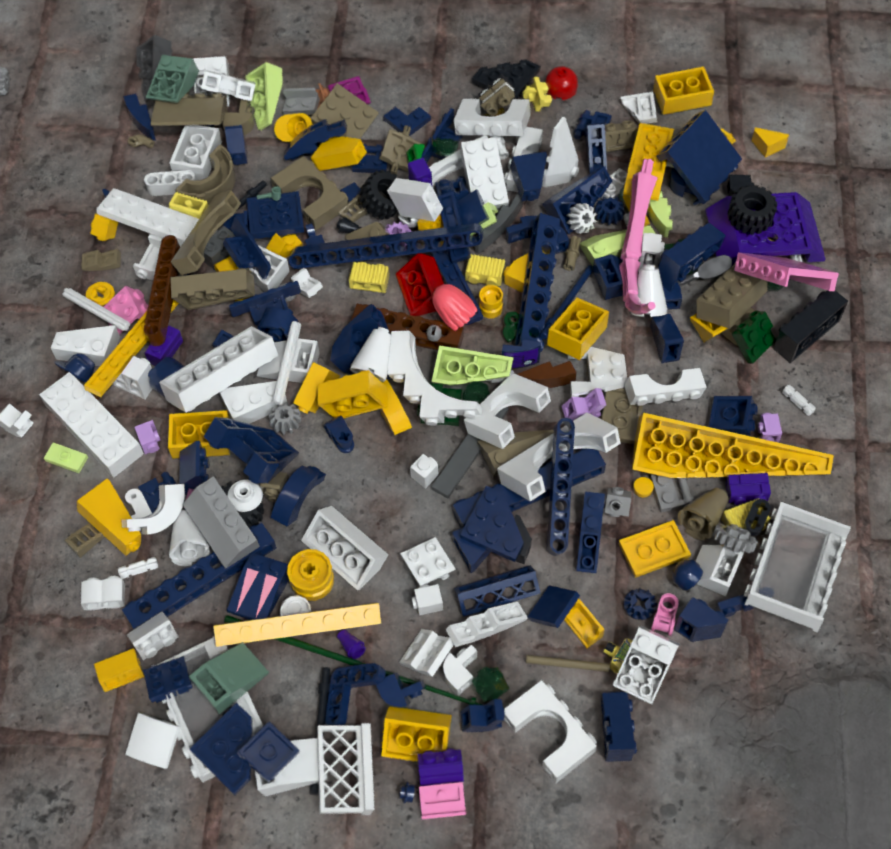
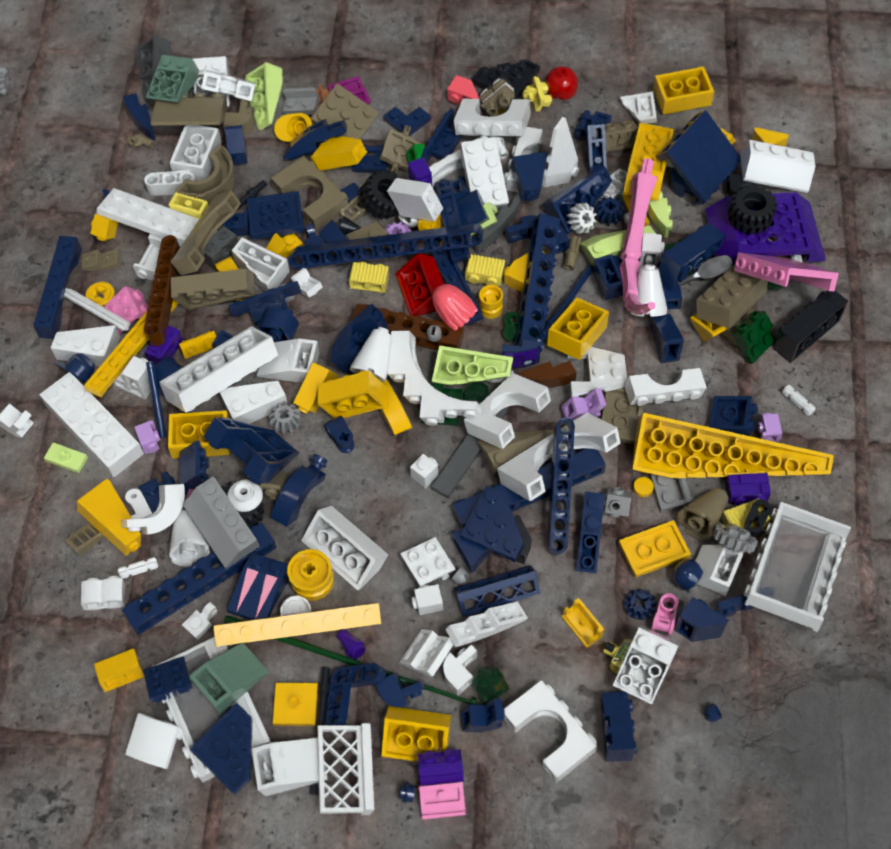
(50, 308): none -> dark blue arch
(153, 636): white slope -> none
(156, 399): none -> dark blue bar
(198, 344): none -> yellow hinge
(199, 623): none -> white plate
(245, 250): dark blue bracket -> none
(268, 752): dark blue tile -> none
(275, 194): sand green hand -> none
(286, 363): white axle -> none
(295, 704): none -> yellow plate
(318, 461): none -> dark blue plate
(333, 233): none -> dark blue slope
(444, 147): clear green hair -> none
(461, 89): none -> coral slope
(461, 576): none -> light grey hinge
(553, 606): dark blue tile -> none
(568, 663): dark tan bar -> none
(713, 712): none -> dark blue hinge
(777, 166): none -> white slope

